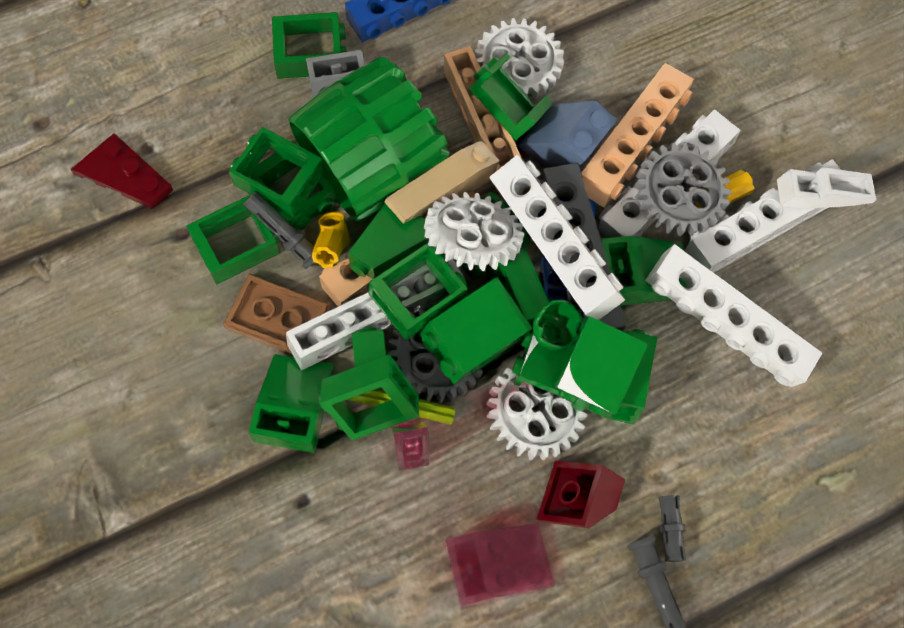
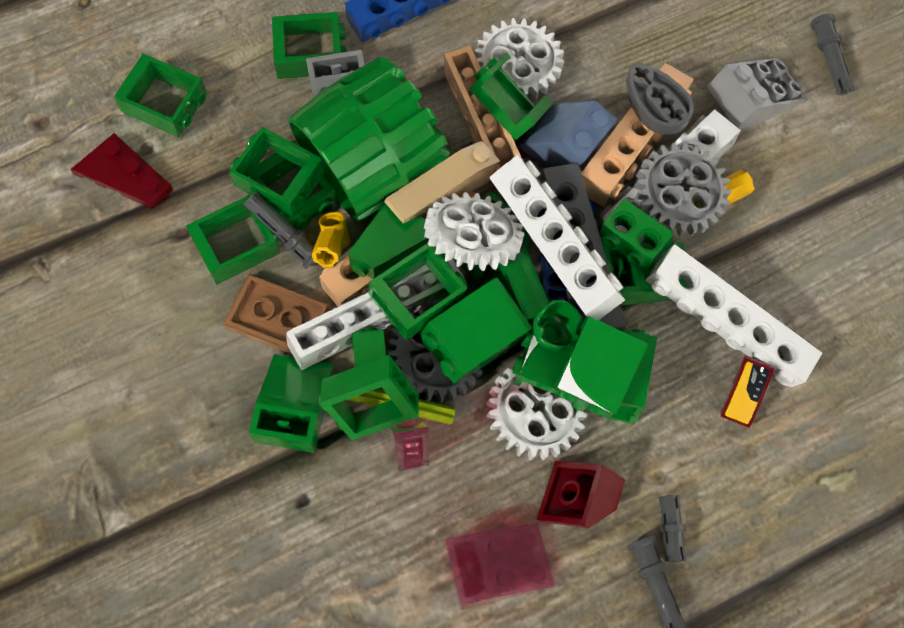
(140, 80): none -> green window
(640, 230): none -> green brick
(649, 108): none -> dark grey piece
(747, 391): none -> slope
(755, 91): none -> light grey slope
(761, 229): white brick -> none
(825, 188): white slope -> none
(829, 43): none -> dark grey pin

